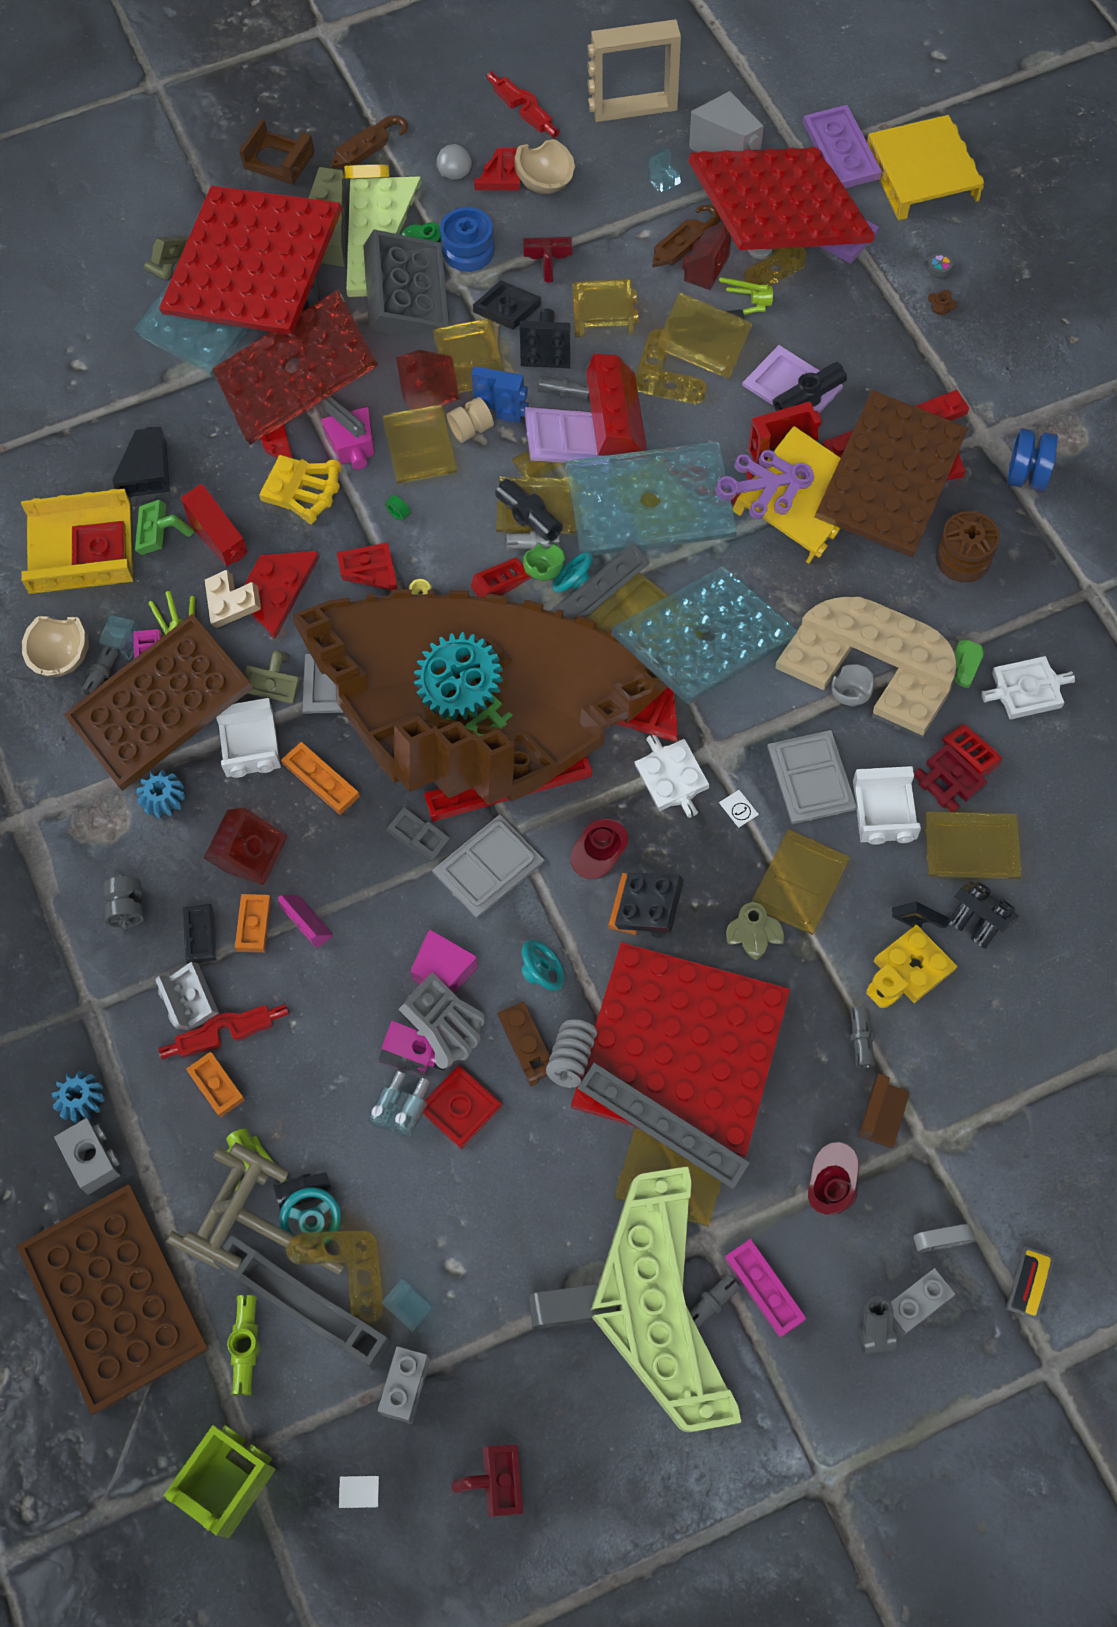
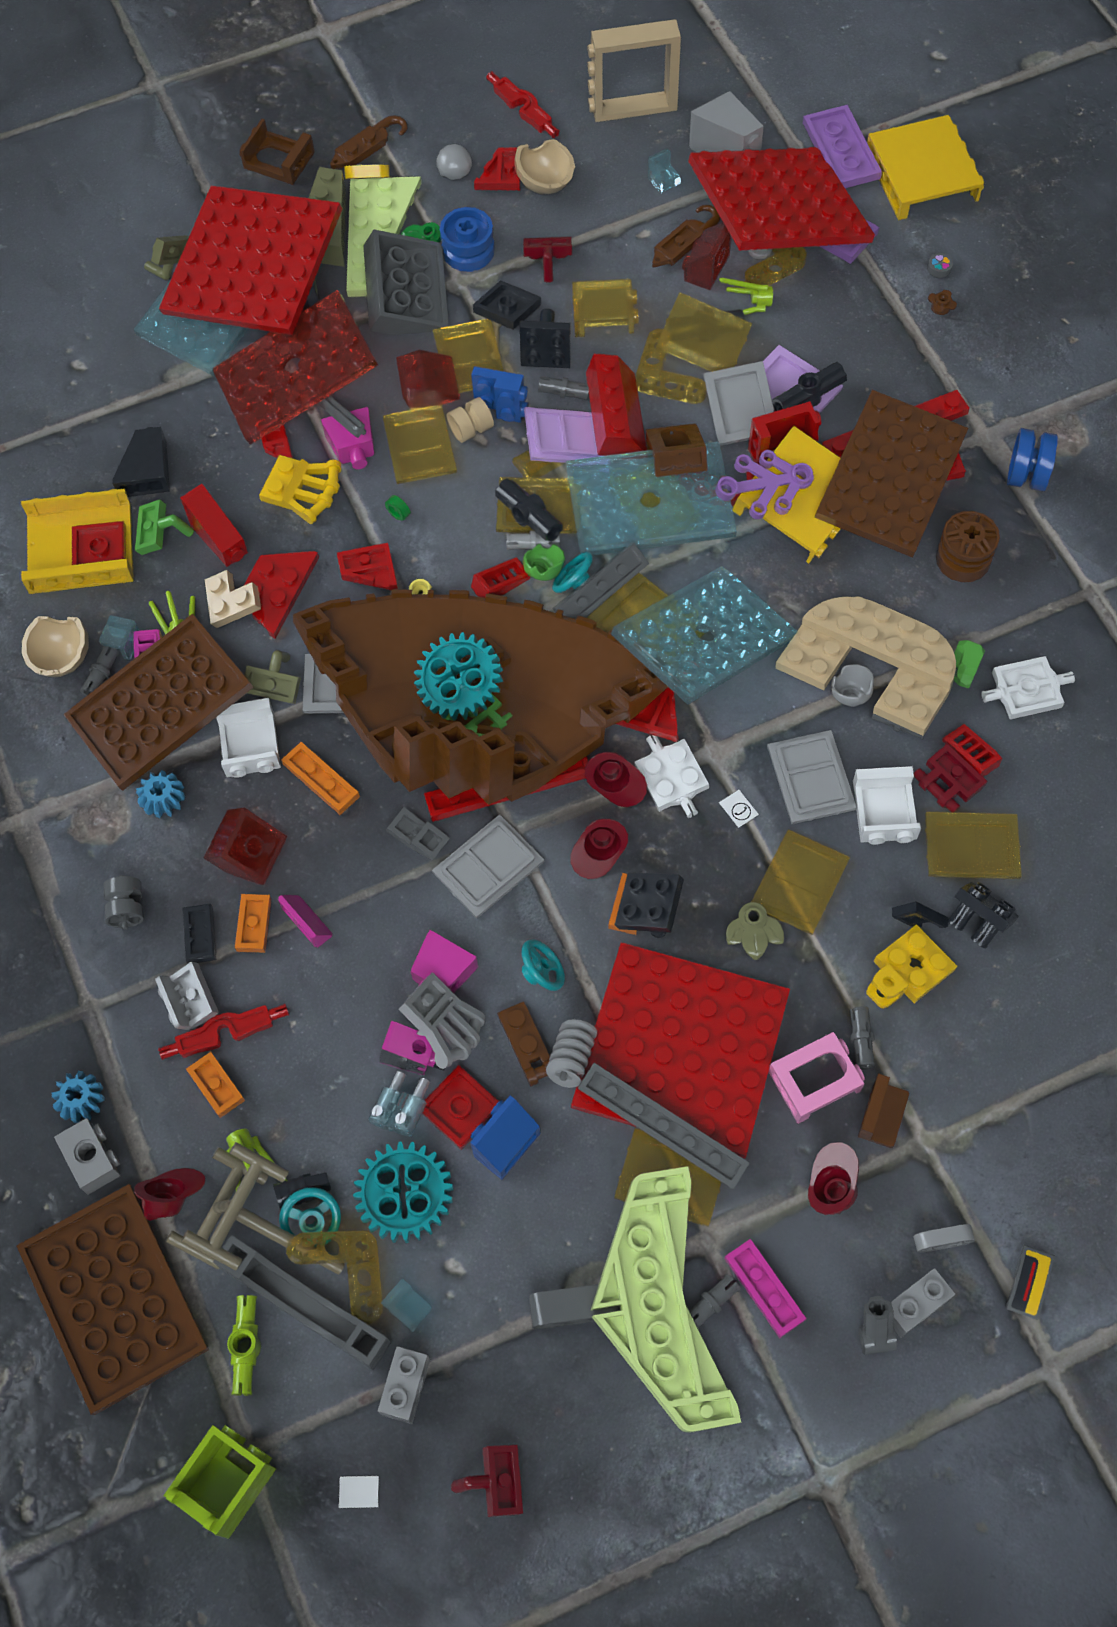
(166, 1193): none -> dark red piece
(430, 1188): none -> teal gear
(504, 1137): none -> blue slope
(616, 779): none -> dark red piece
(677, 451): none -> reddish brown panel
(736, 398): none -> light grey piece
(801, 1106): none -> bright pink panel

